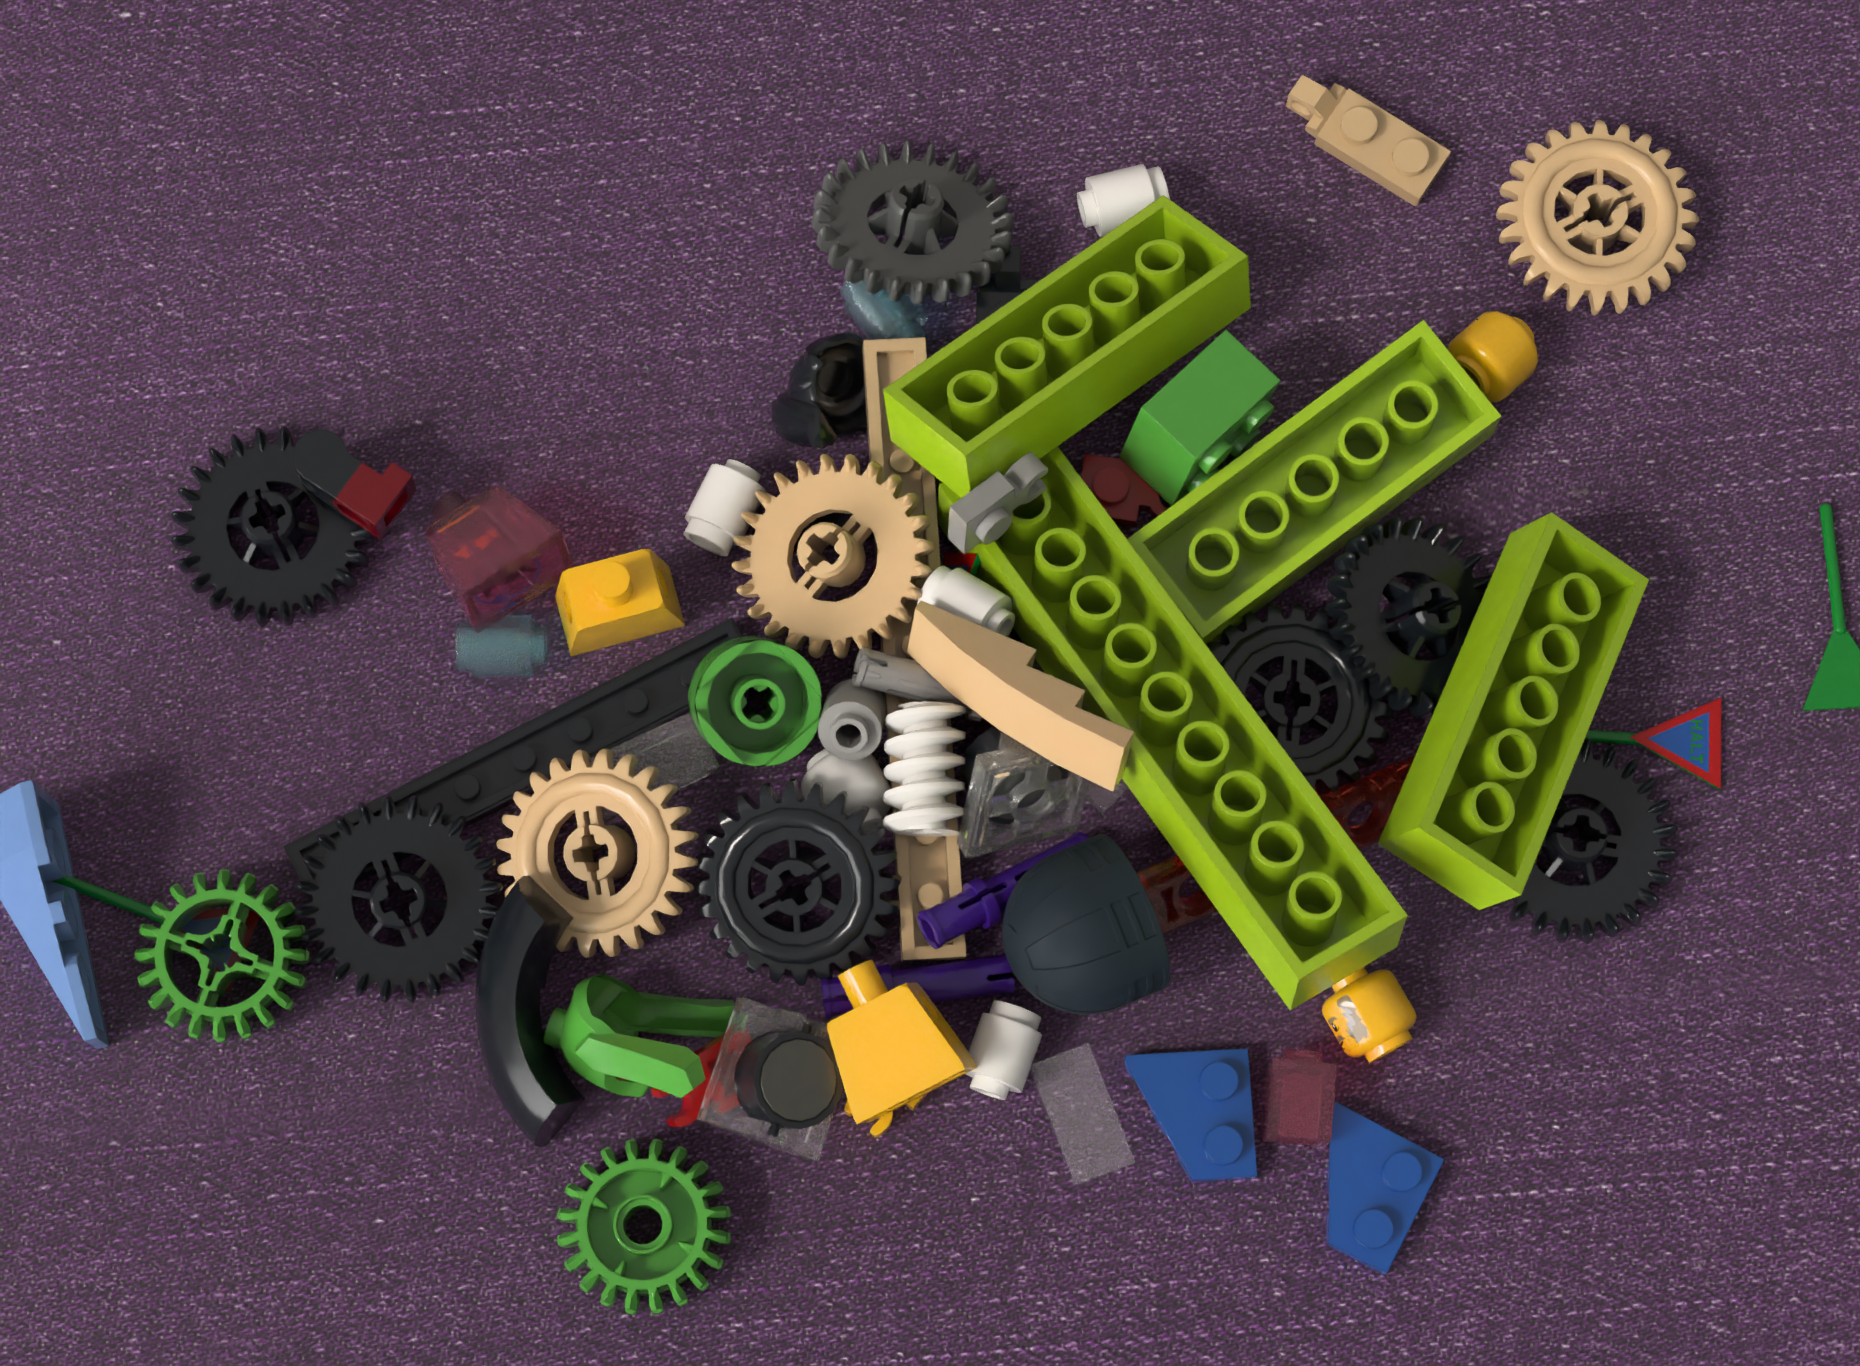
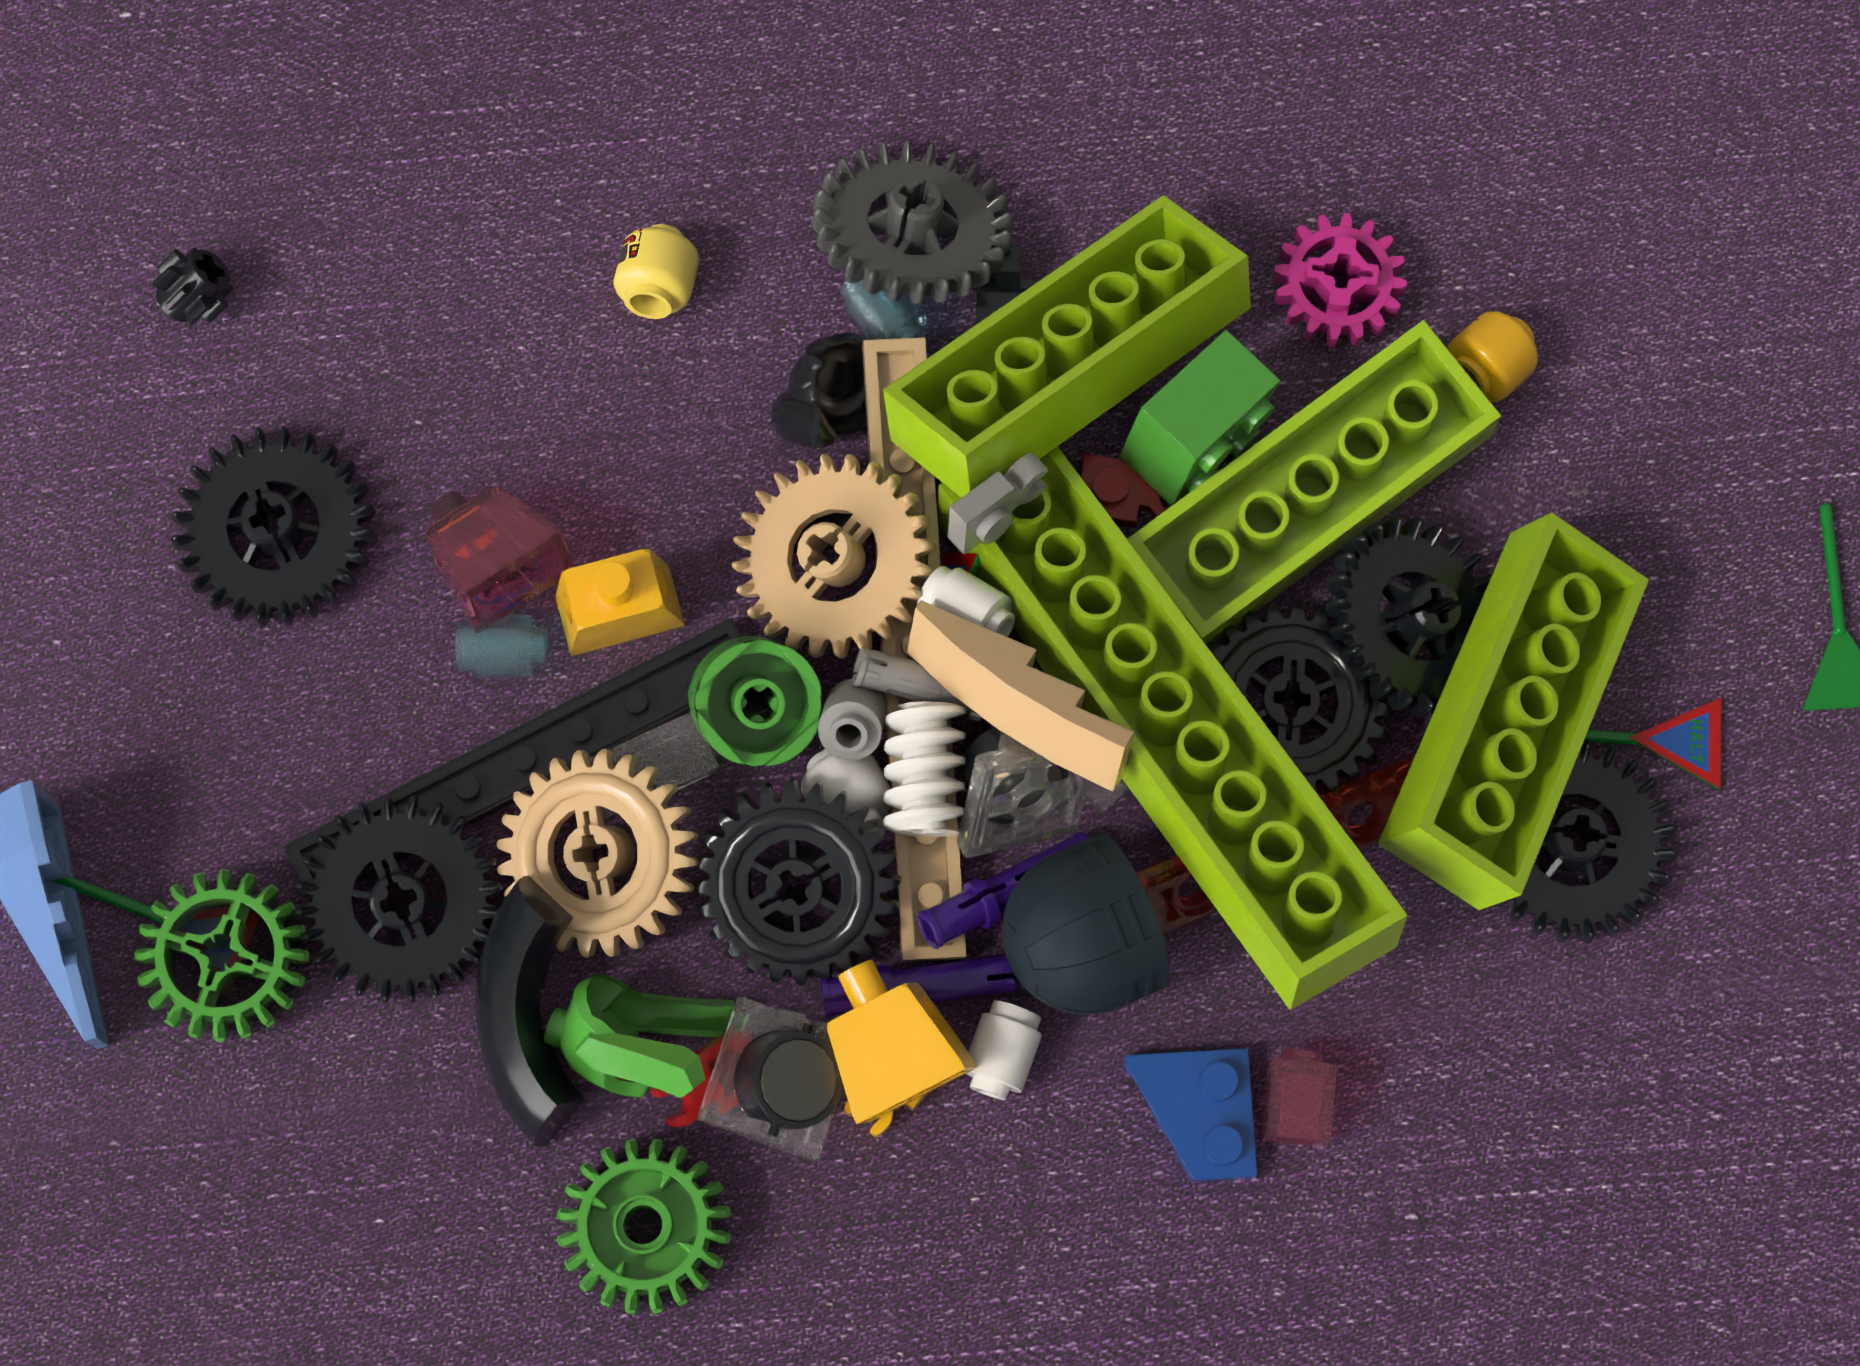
(192, 285): none -> black gear
(349, 484): leg -> none
(656, 271): none -> light yellow head
(718, 506): white brick -> none
(1081, 1114): clear tile -> none
(1119, 195): white brick -> none
(1362, 279): none -> dark pink gear
(1369, 138): tan hinge -> none
(1369, 1014): yellow head -> none
(1373, 1188): blue wing -> none
(1548, 242): tan gear -> none

